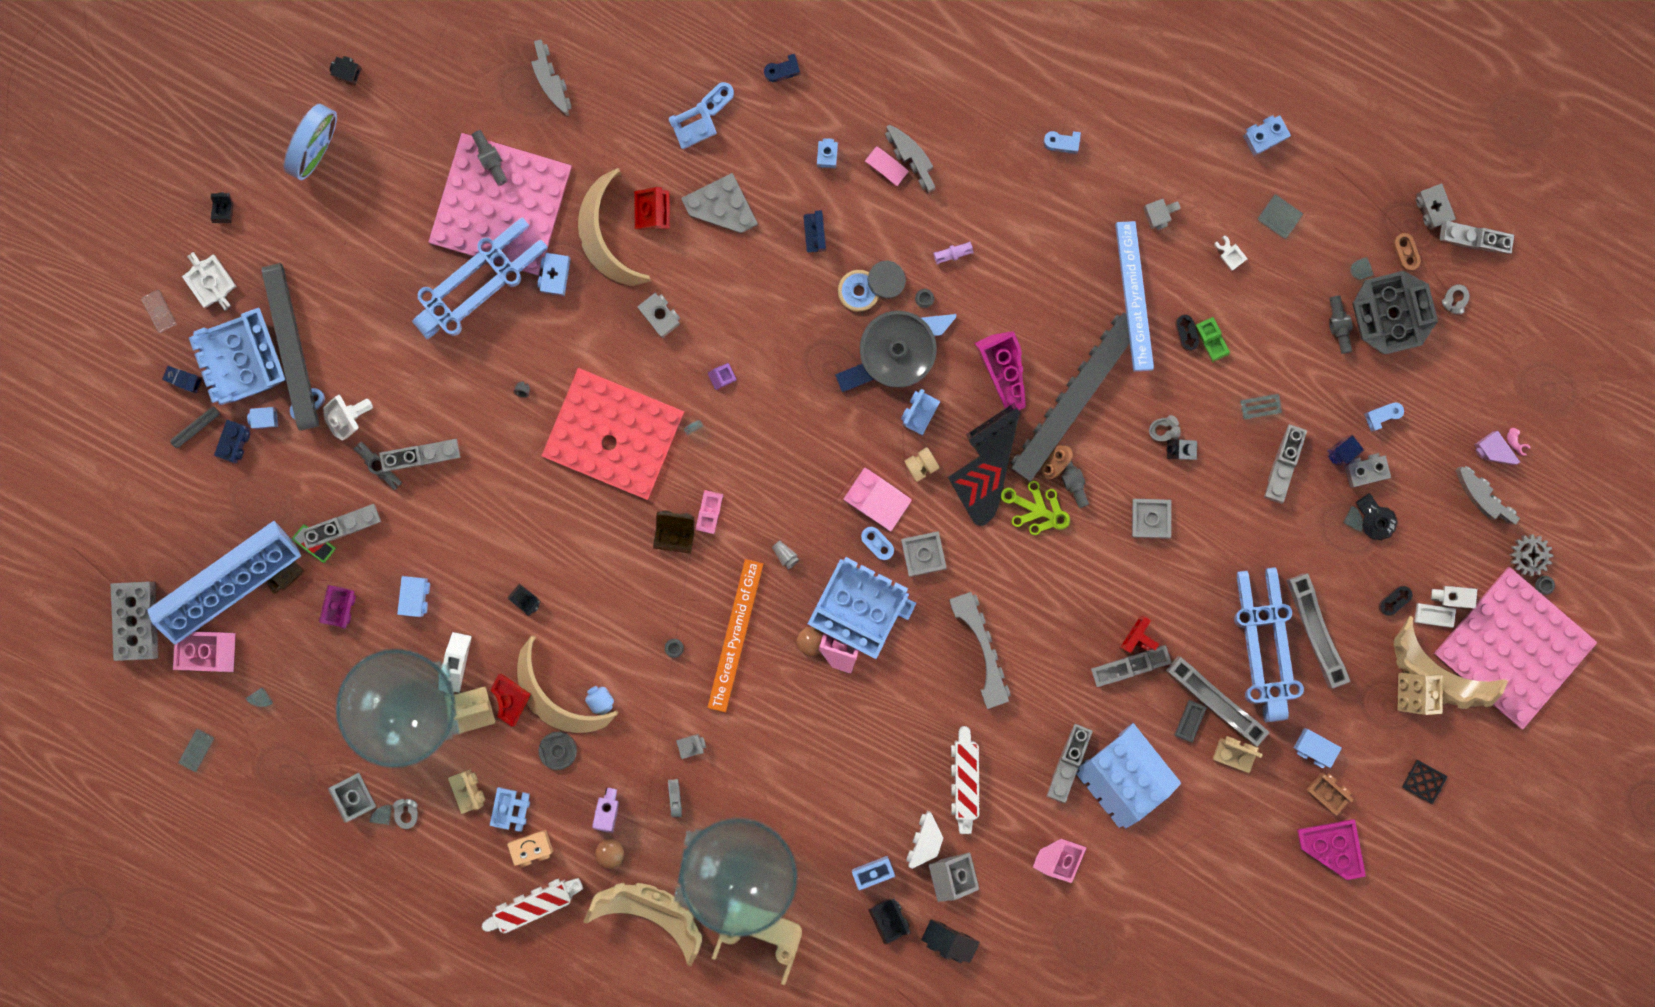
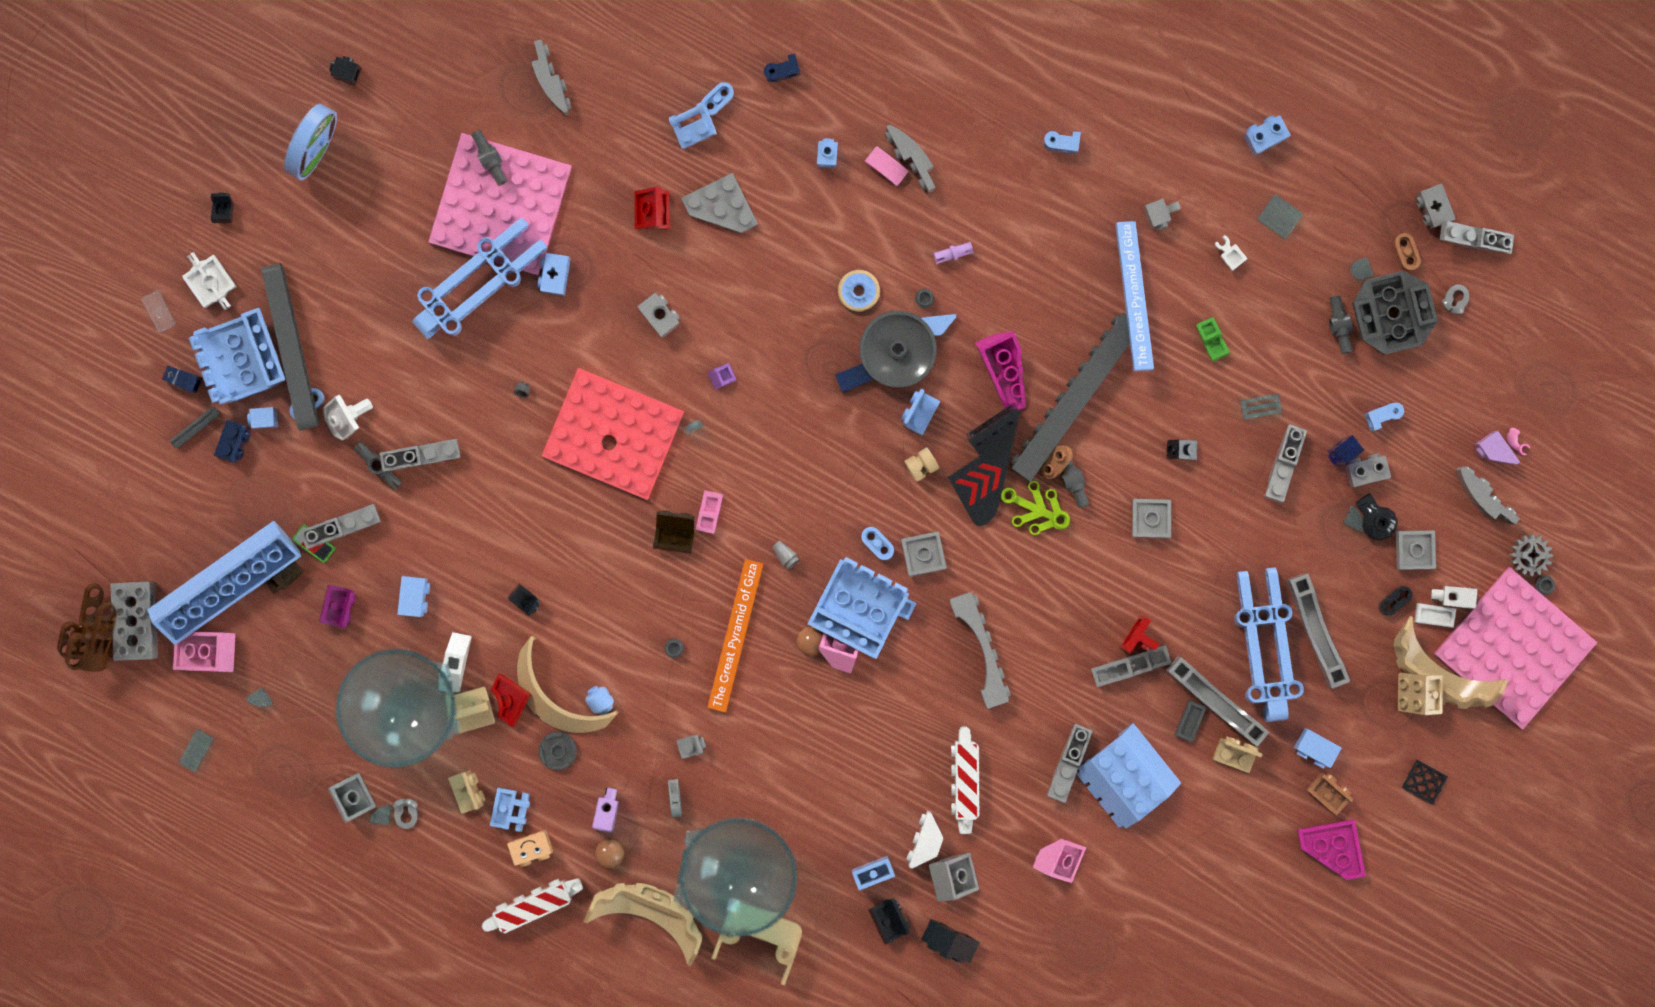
(90, 639): none -> reddish brown piece
(592, 239): tan windscreen -> none
(814, 232): dark blue bracket -> none
(877, 499): bright pink slope -> none
(886, 279): dark grey tile -> none
(1171, 421): light grey piece -> none
(1183, 334): black beam -> none
(1415, 550): none -> light grey plate

